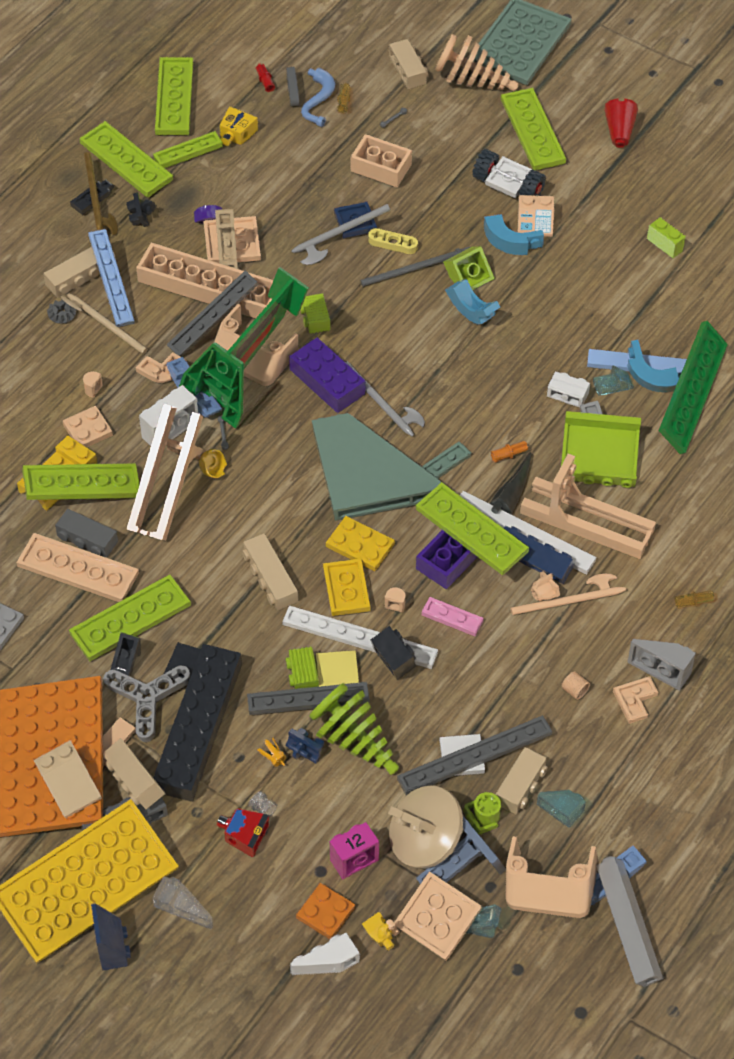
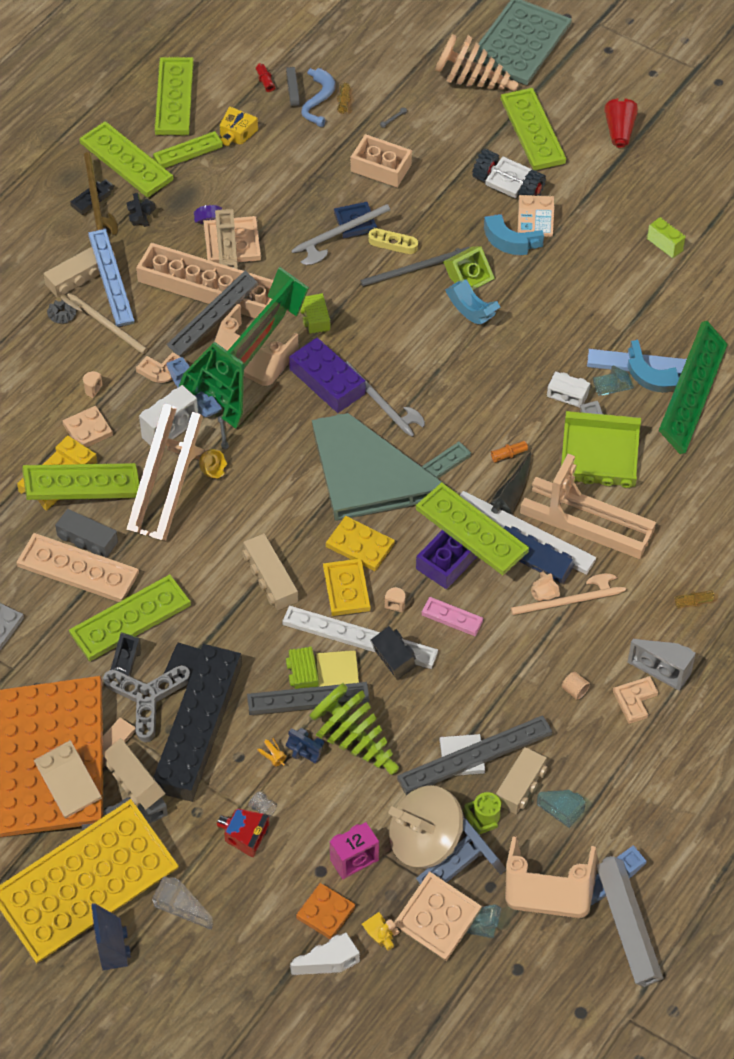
(408, 63): tan brick -> none

